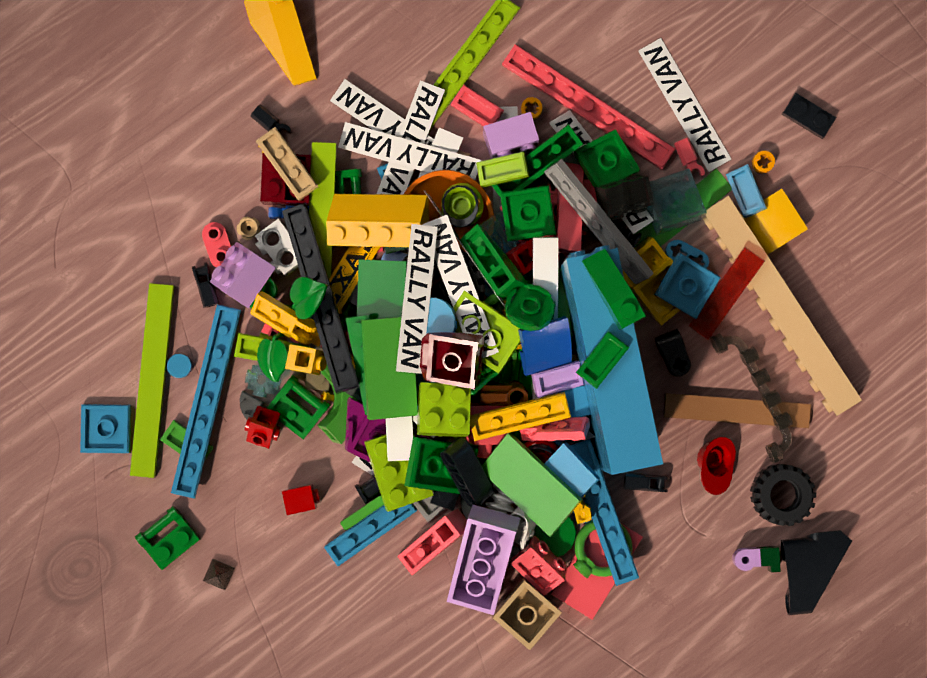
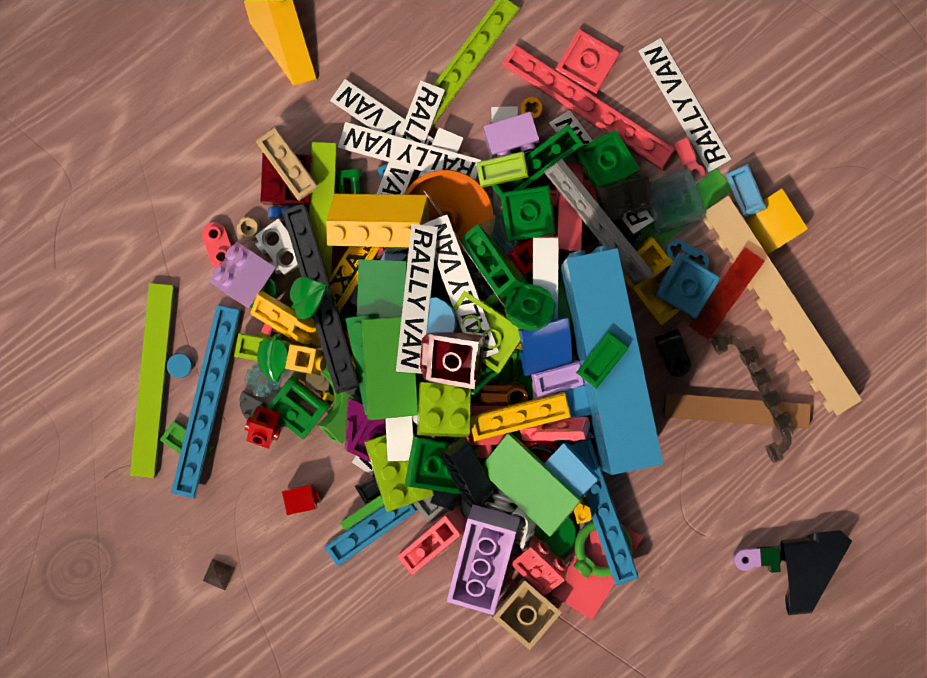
(105, 428): dark azure tile -> none
(171, 545): green plate -> none
(206, 289): black bar -> none
(267, 119): black bar -> none
(462, 204): lime piece -> none
(476, 107): coral tile -> none
(587, 61): none -> coral tile
(613, 289): green slope -> none
(642, 482): black bar -> none
(716, 464): red piece -> none
(769, 166): light orange bush -> none
(803, 494): black tyre -> none
(808, 115): black plate -> none

